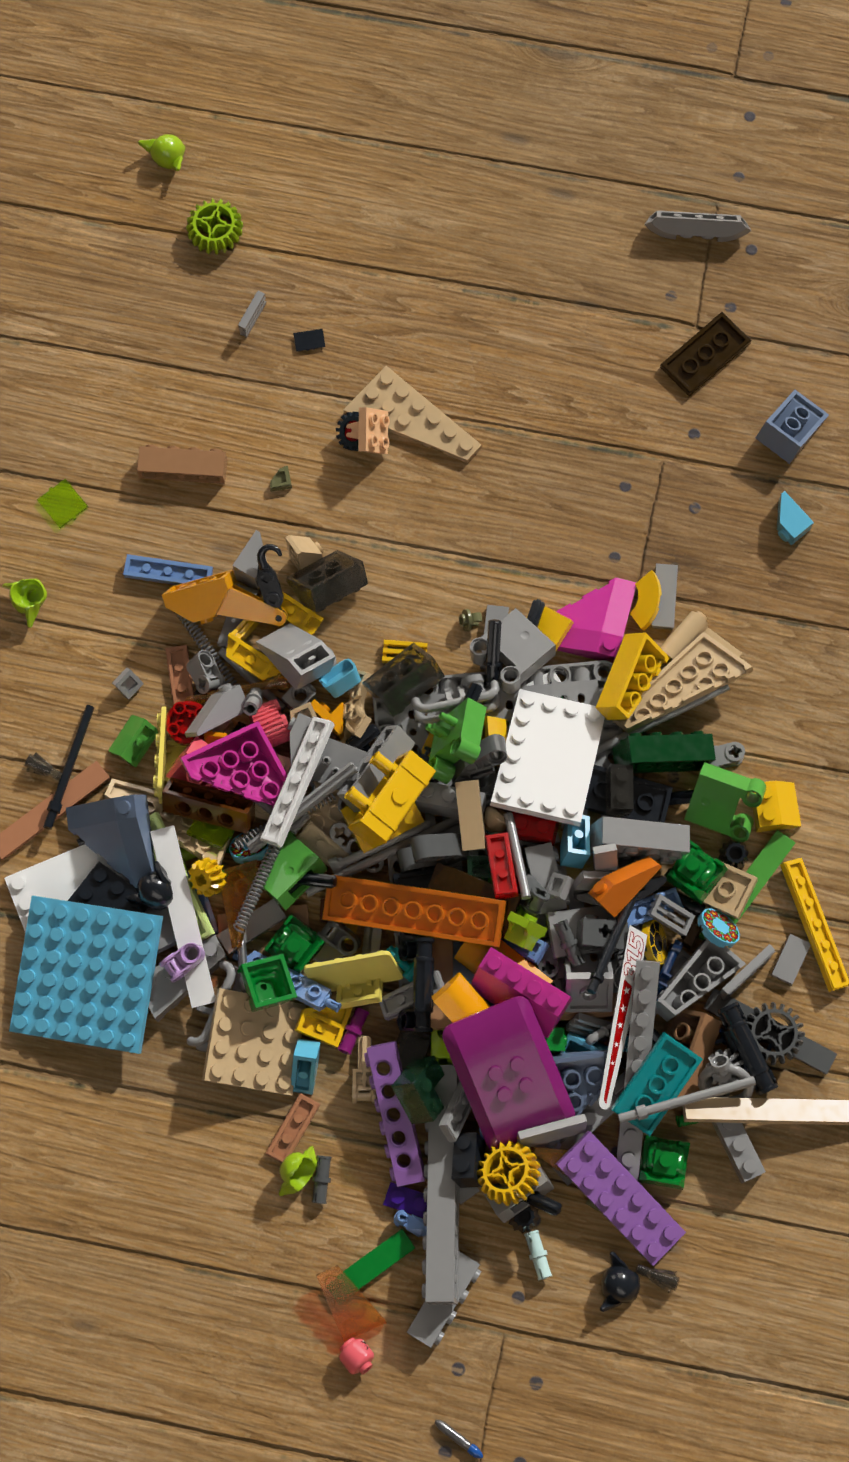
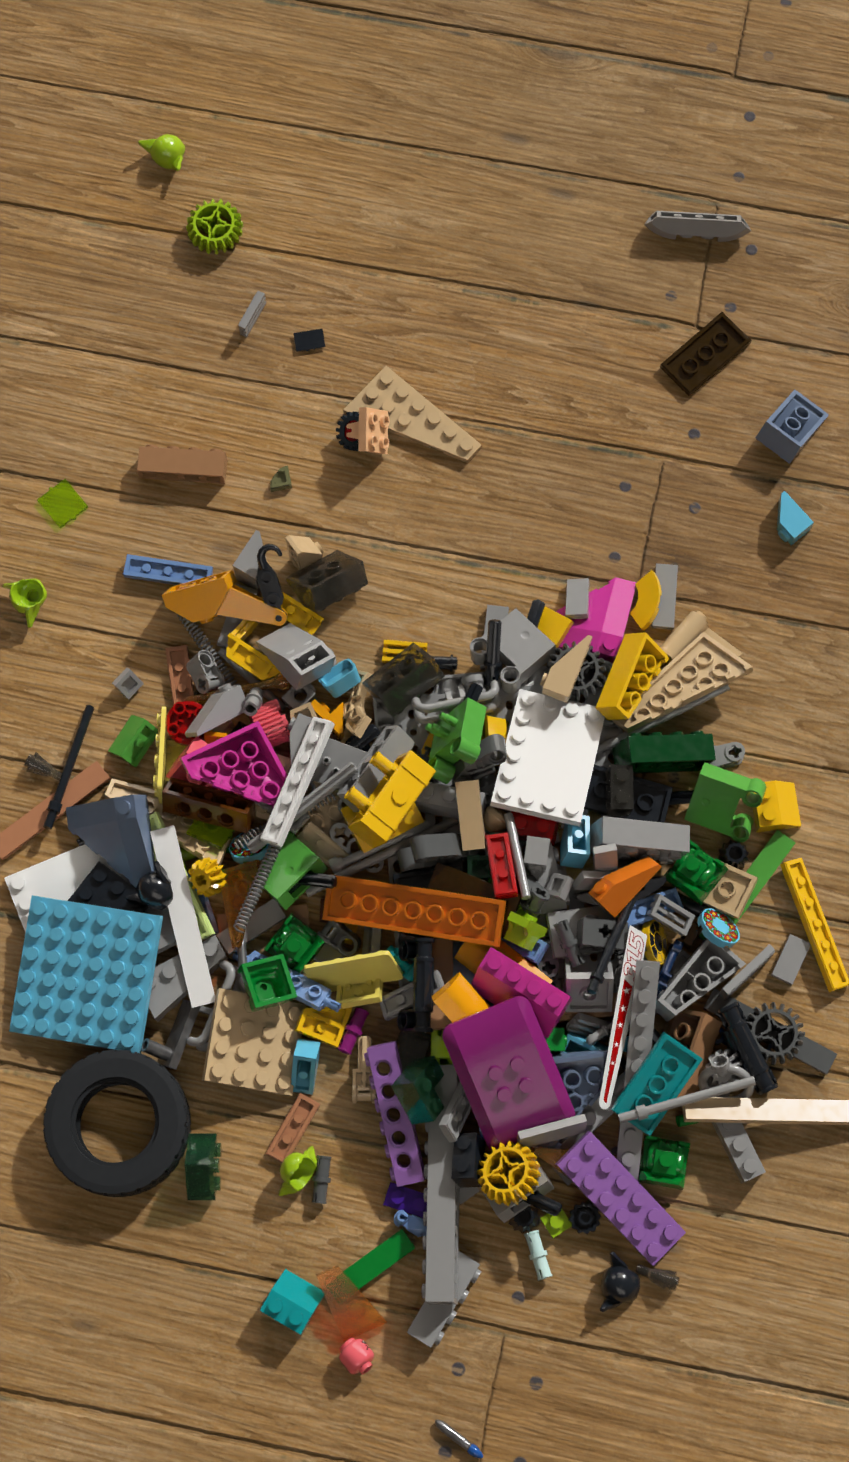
(66, 1108): none -> black tyre
(172, 1051): none -> flat silver piece
(181, 961): lavender piece -> none
(202, 1166): none -> clear green brick
(292, 1301): none -> teal slope
(447, 663): none -> black pin
(468, 620): olive plate -> none
(536, 853): none -> light grey brick
(556, 1224): none -> lime plate
(564, 673): none -> tan slope
(577, 598): none -> light grey tile
(585, 1218): none -> black piece
(591, 663): none -> dark grey gear

